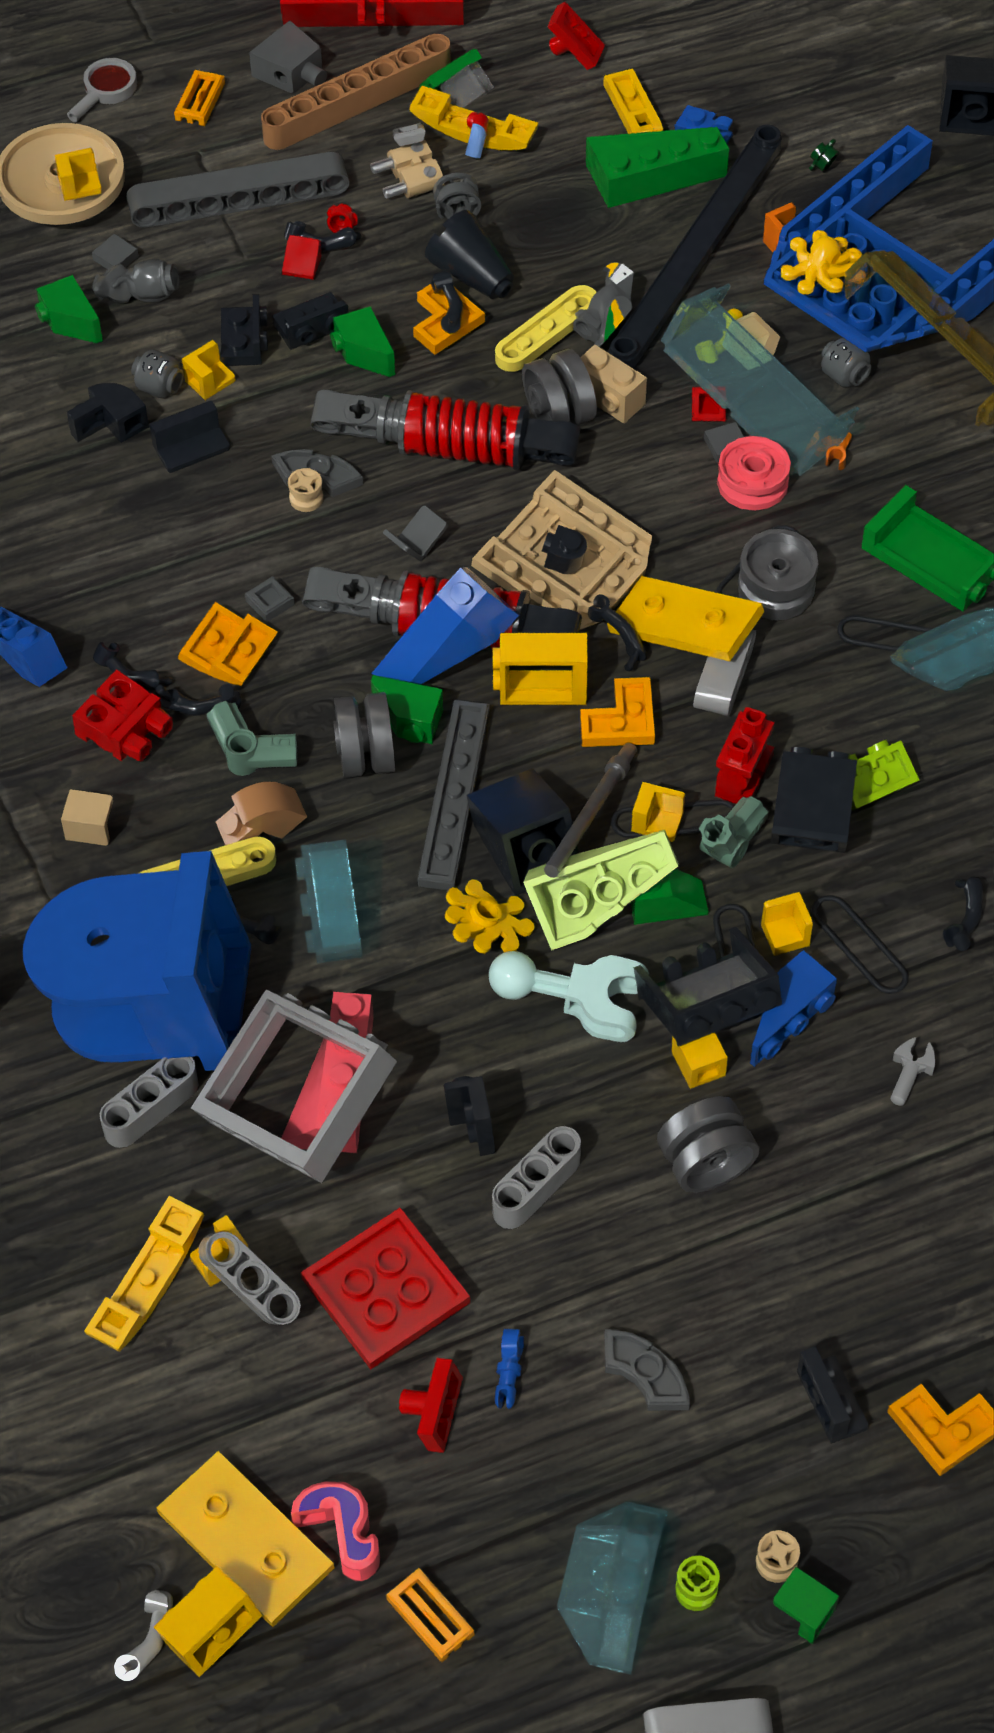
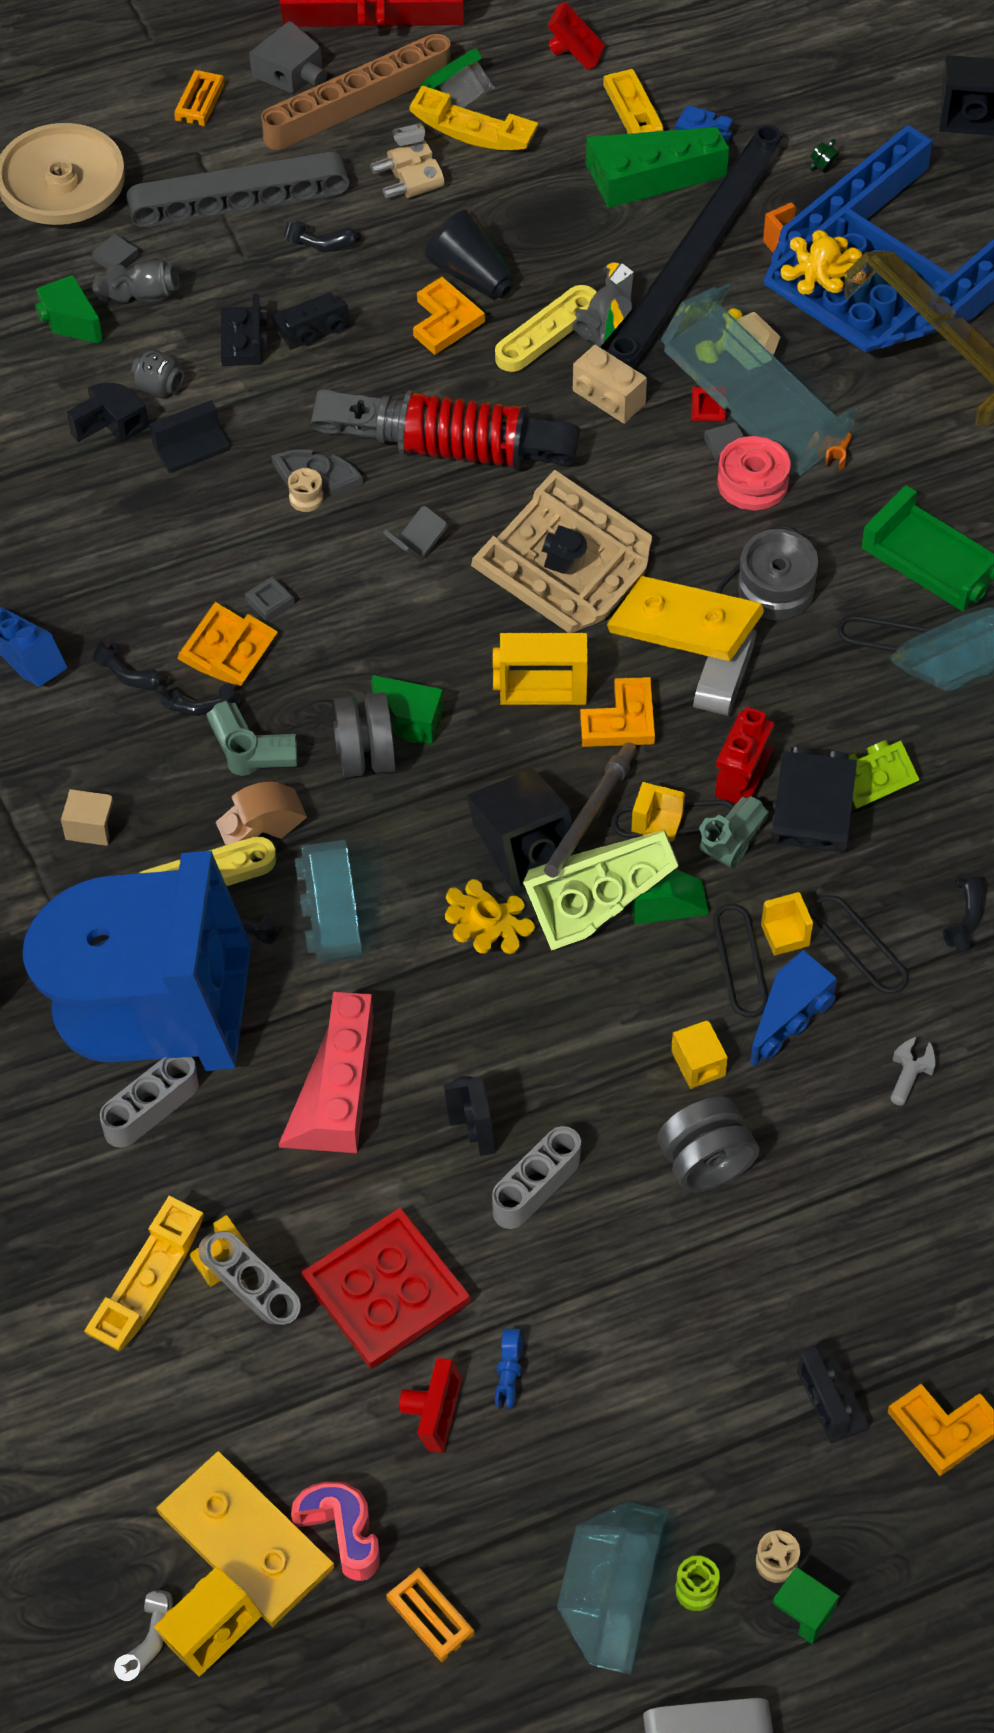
(77, 174): yellow panel -> none
(107, 83): light grey piece -> none
(122, 718): red hips -> none
(206, 371): yellow panel -> none
(244, 1056): light grey window -> none
(301, 257): red slope -> none
(336, 223): red plate -> none
(363, 342): green slope -> none
(406, 598): piece -> none
(443, 283): black piece -> none
(450, 629): blue wedge -> none
(450, 804): dark grey tile -> none
(456, 195): dark grey wheel -> none
(479, 125): medium blue arm -> none
(560, 388): flat silver wheel -> none
(585, 992): light aqua piece -> none
(632, 641): black piece -> none
(647, 1368): dark grey tile -> none
(712, 994): black window -> none
(845, 363): dark grey head -> none

